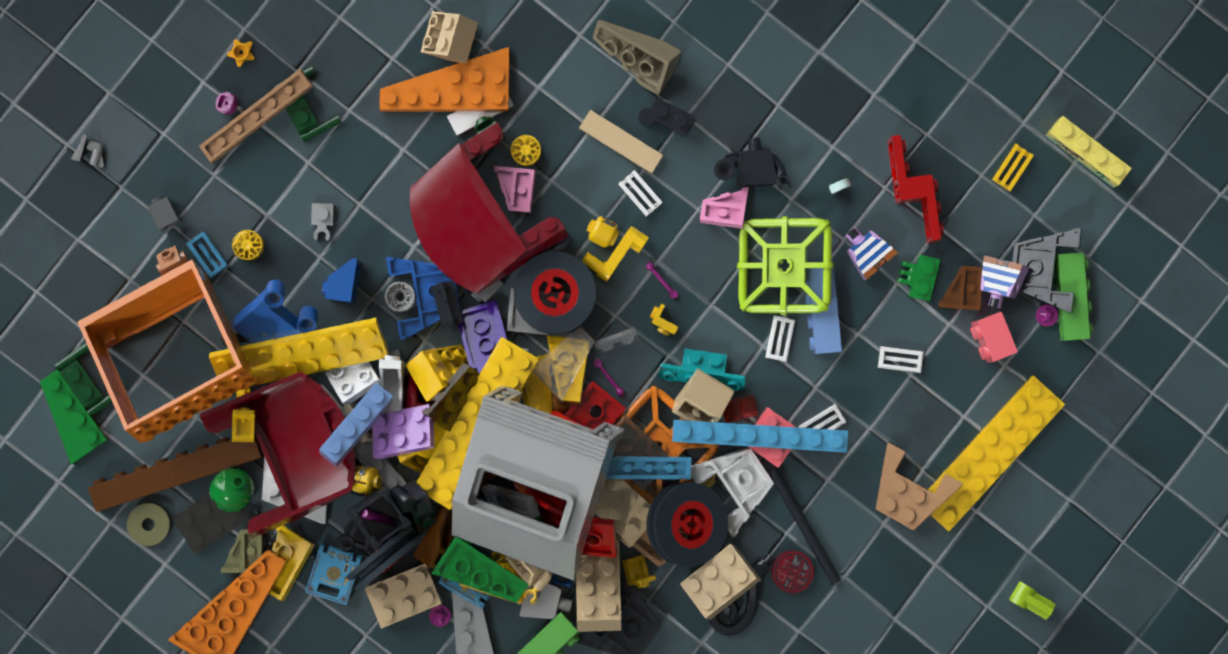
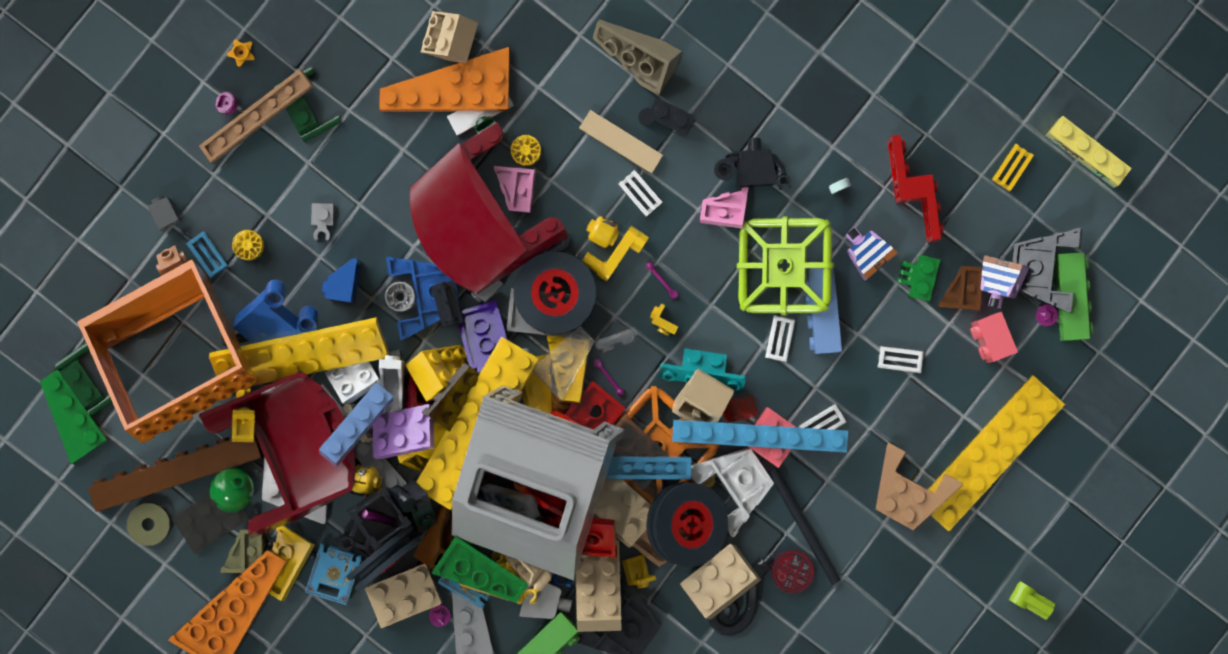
(95, 147): light grey piece -> none

